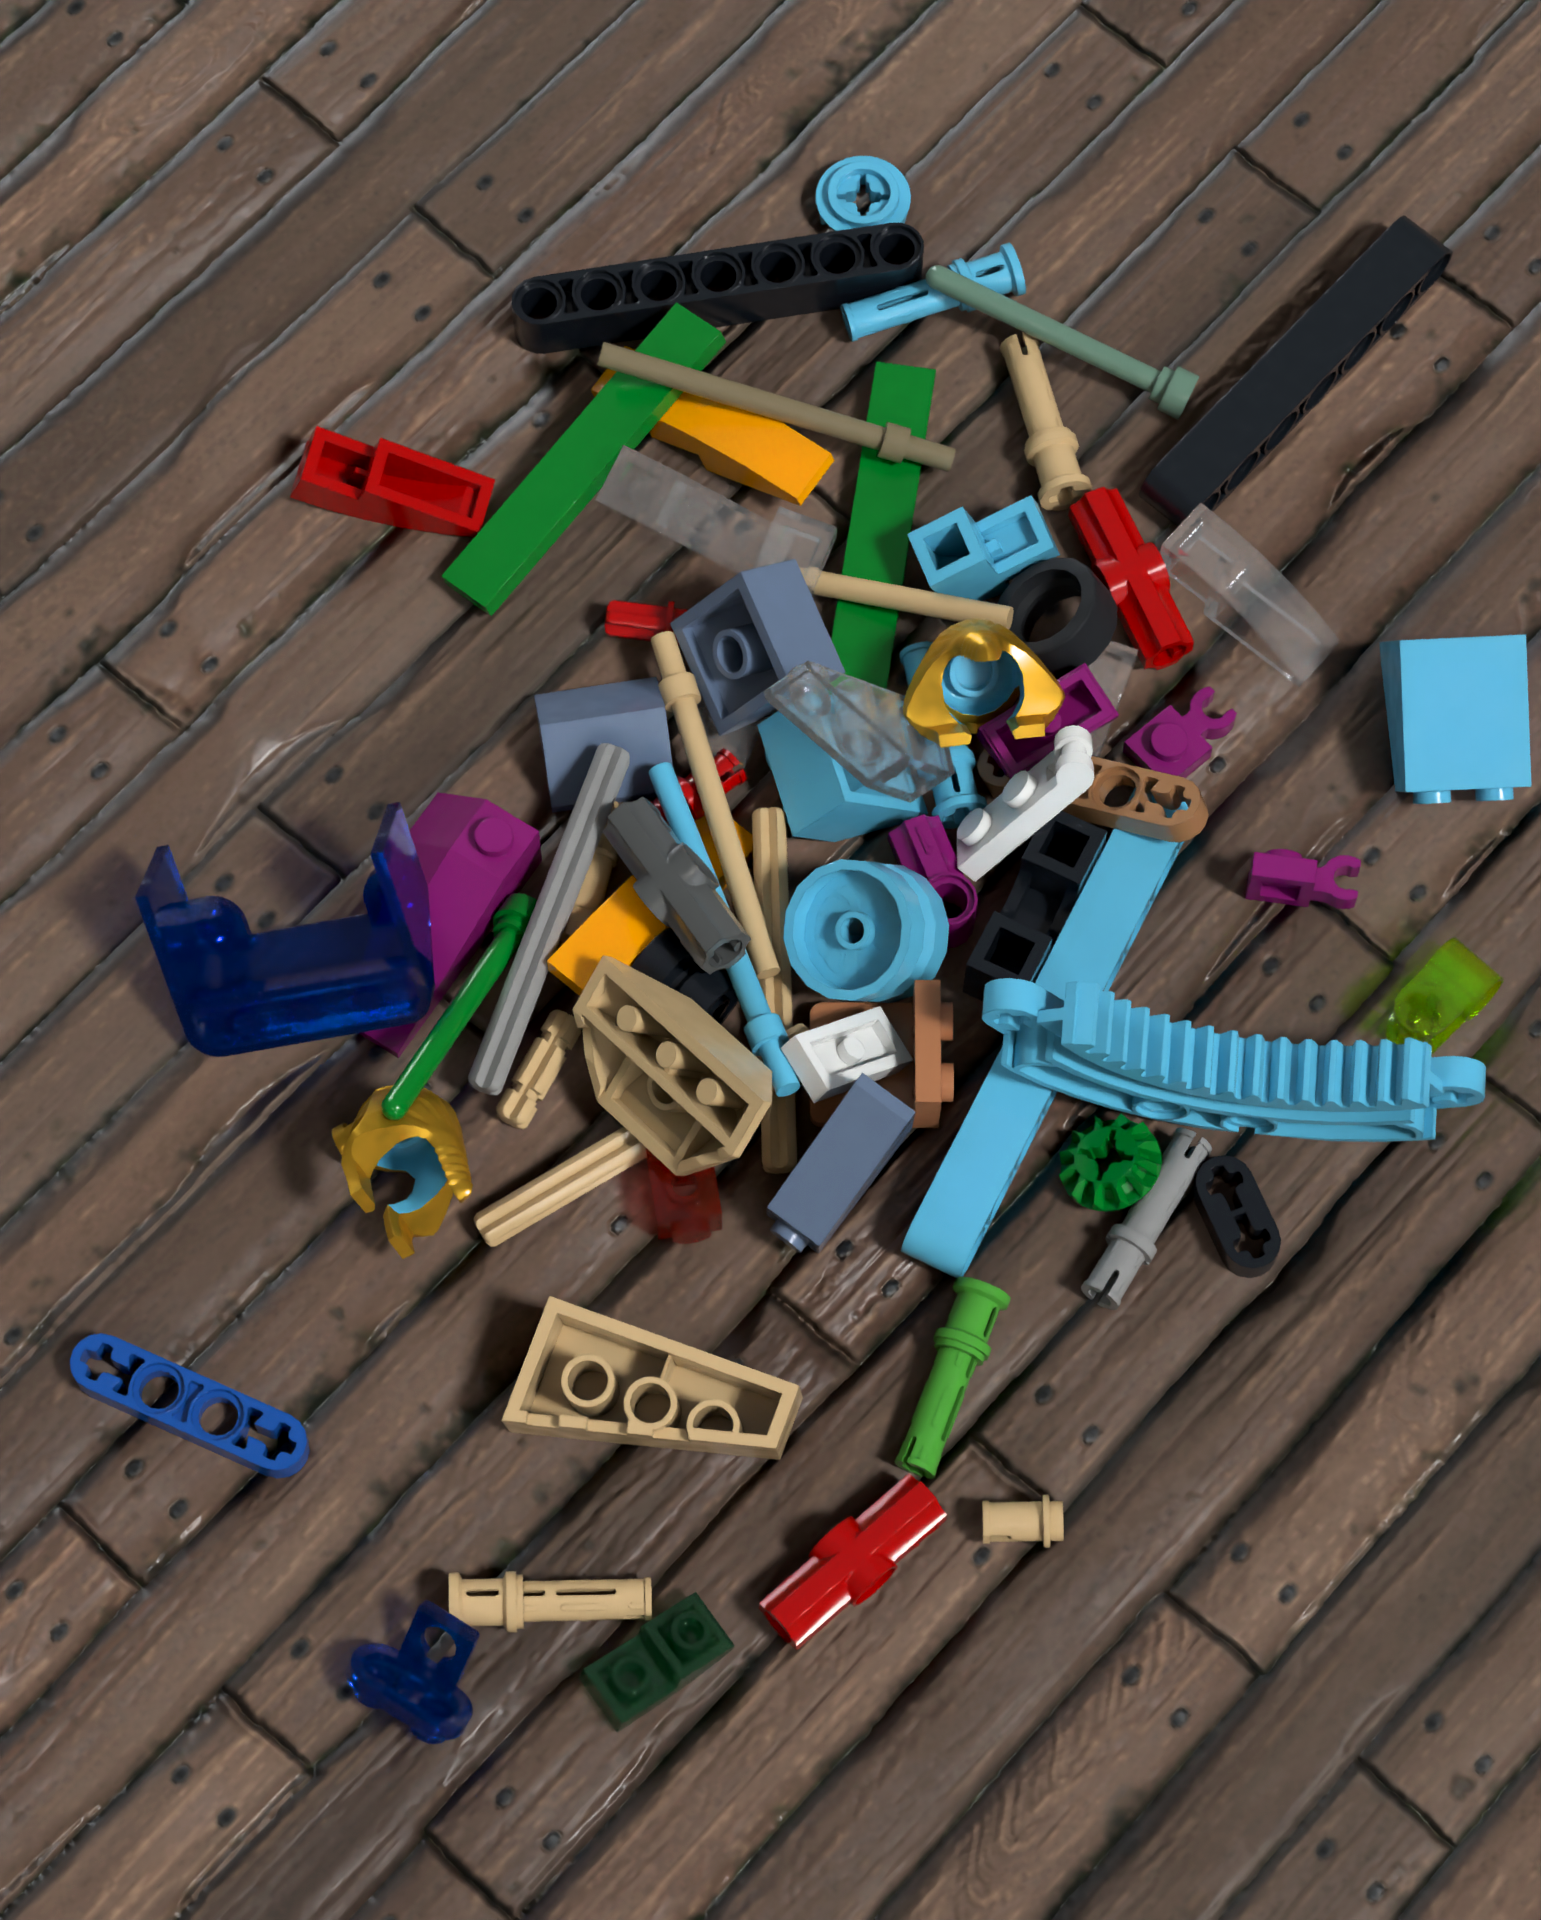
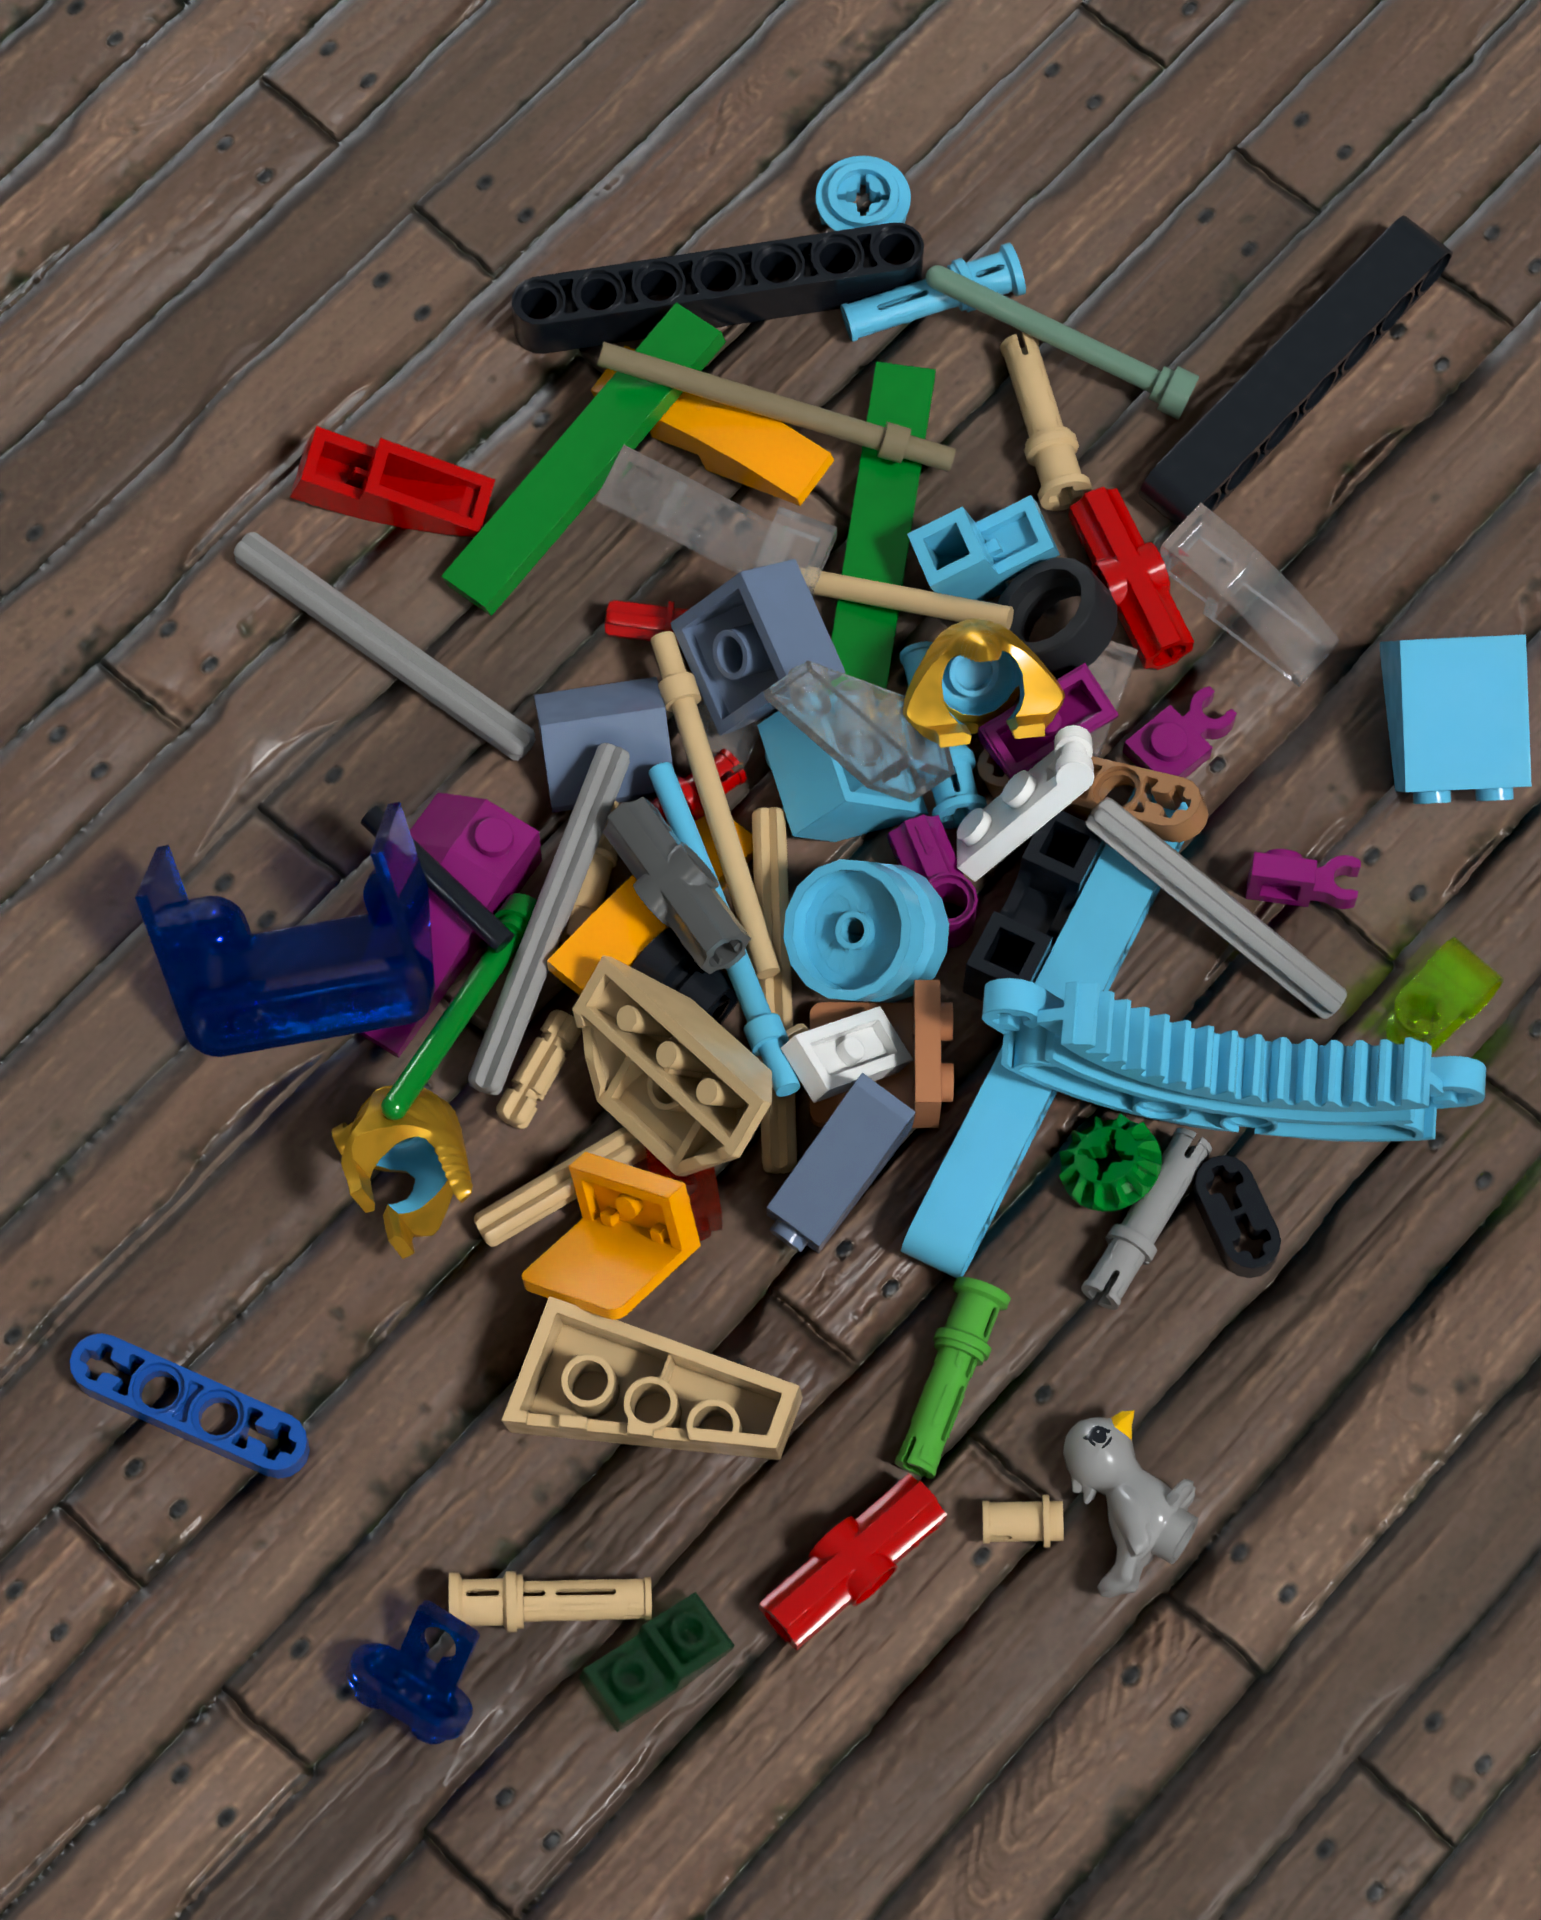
(385, 646): none -> light grey axle
(452, 892): none -> black bar
(625, 1245): none -> light orange bracket
(1142, 1510): none -> light grey animal
(1216, 908): none -> light grey axle

